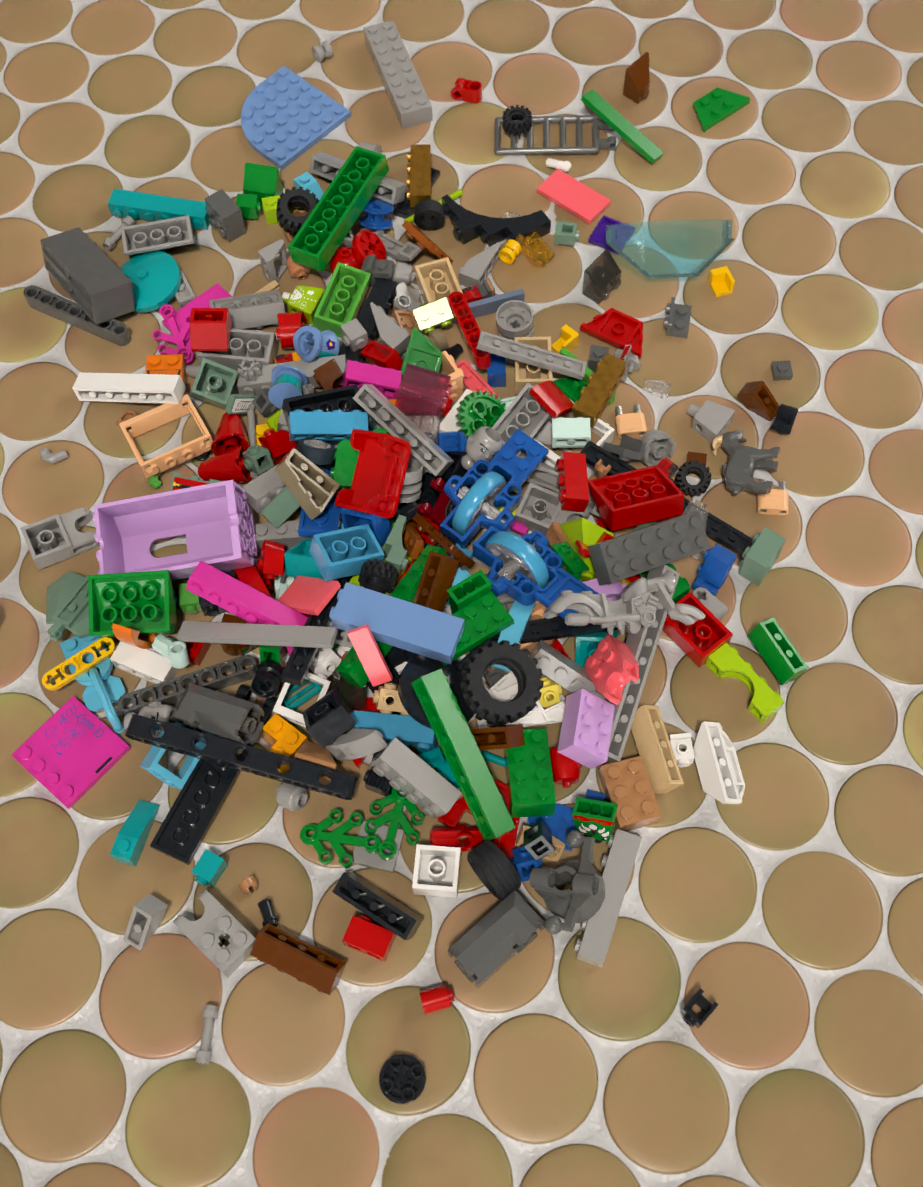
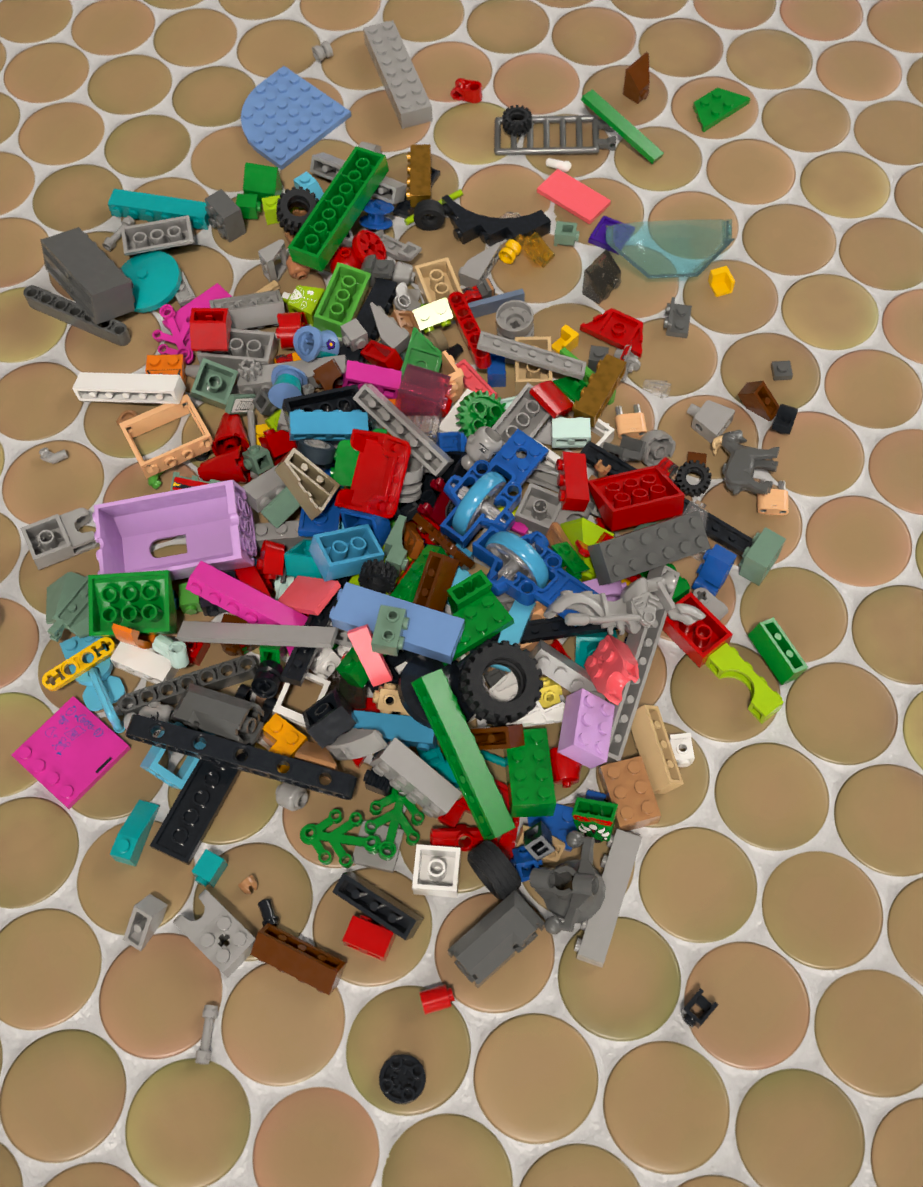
(302, 700): teal tile -> none
(389, 630): none -> sand green brick
(423, 241): dark orange wing -> none
(718, 764): white wedge -> none

